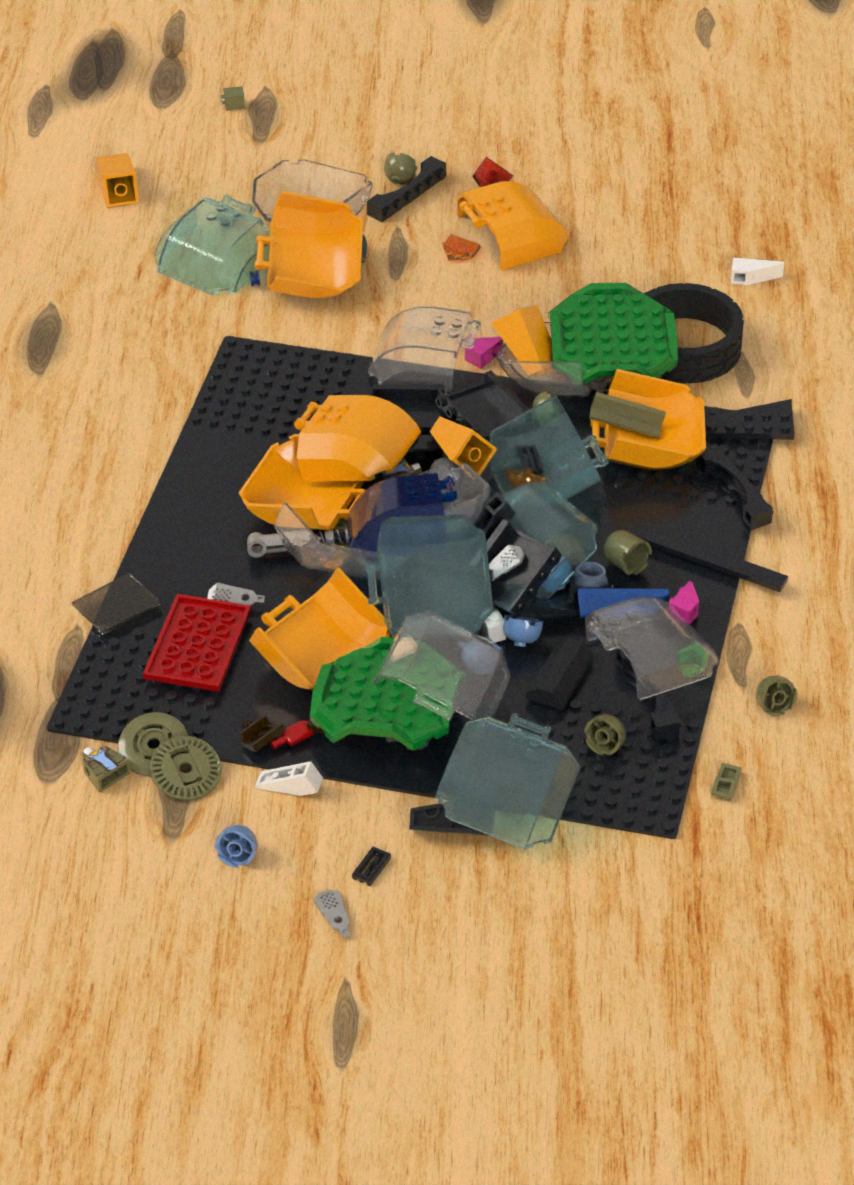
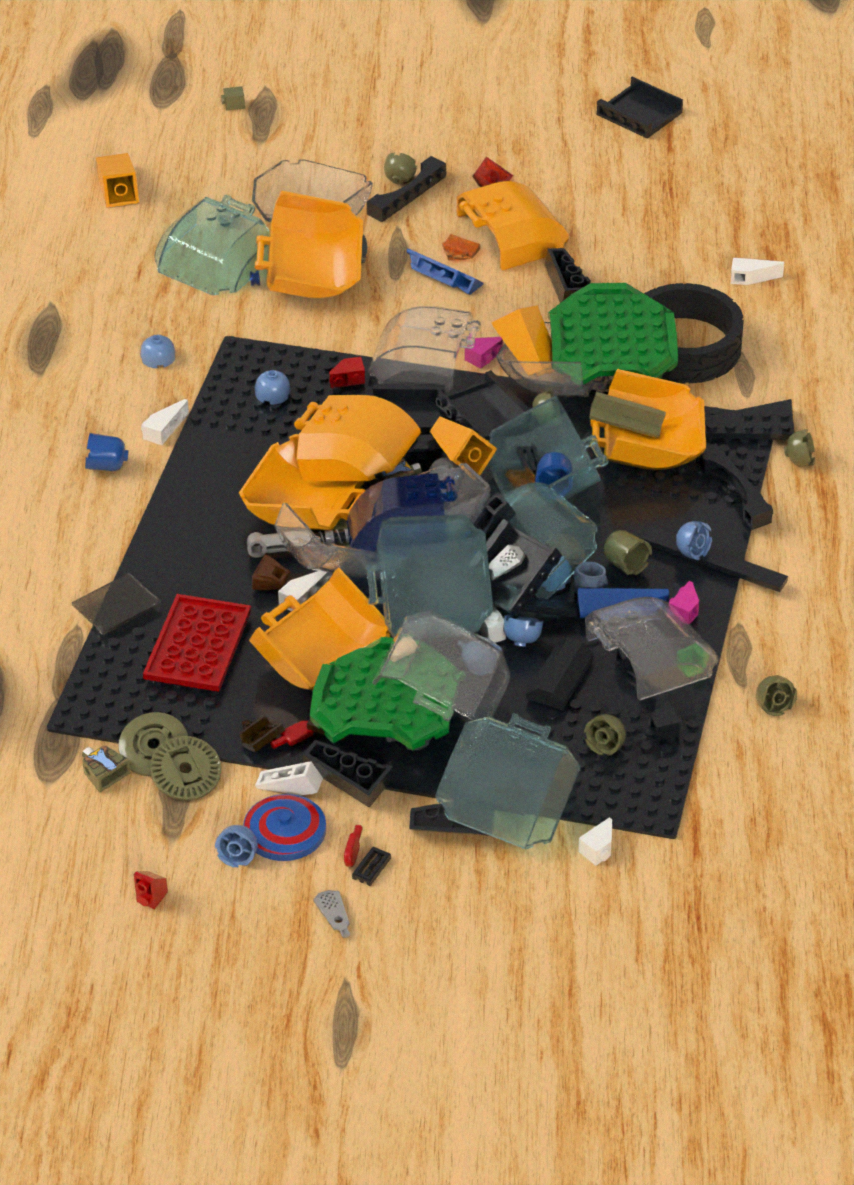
(105, 453): none -> blue cylinder
(149, 888): none -> red slope
(157, 351): none -> medium blue cylinder
(164, 422): none -> white slope
(235, 596): light grey piece -> none
(269, 575): none -> reddish brown piece
(272, 387): none -> medium blue cylinder
(286, 826): none -> blue dish
(304, 587): none -> white slope
(347, 373): none -> red slope
(348, 772): none -> black wedge
(352, 847): none -> red piece
(443, 273): none -> blue wedge
(552, 467): none -> blue cylinder
(564, 273): none -> black wedge
(596, 843): none -> white slope
(641, 108): none -> black panel
(694, 539): none -> medium blue cylinder
(726, 781): olive slope -> none
(800, 448): none -> olive cylinder

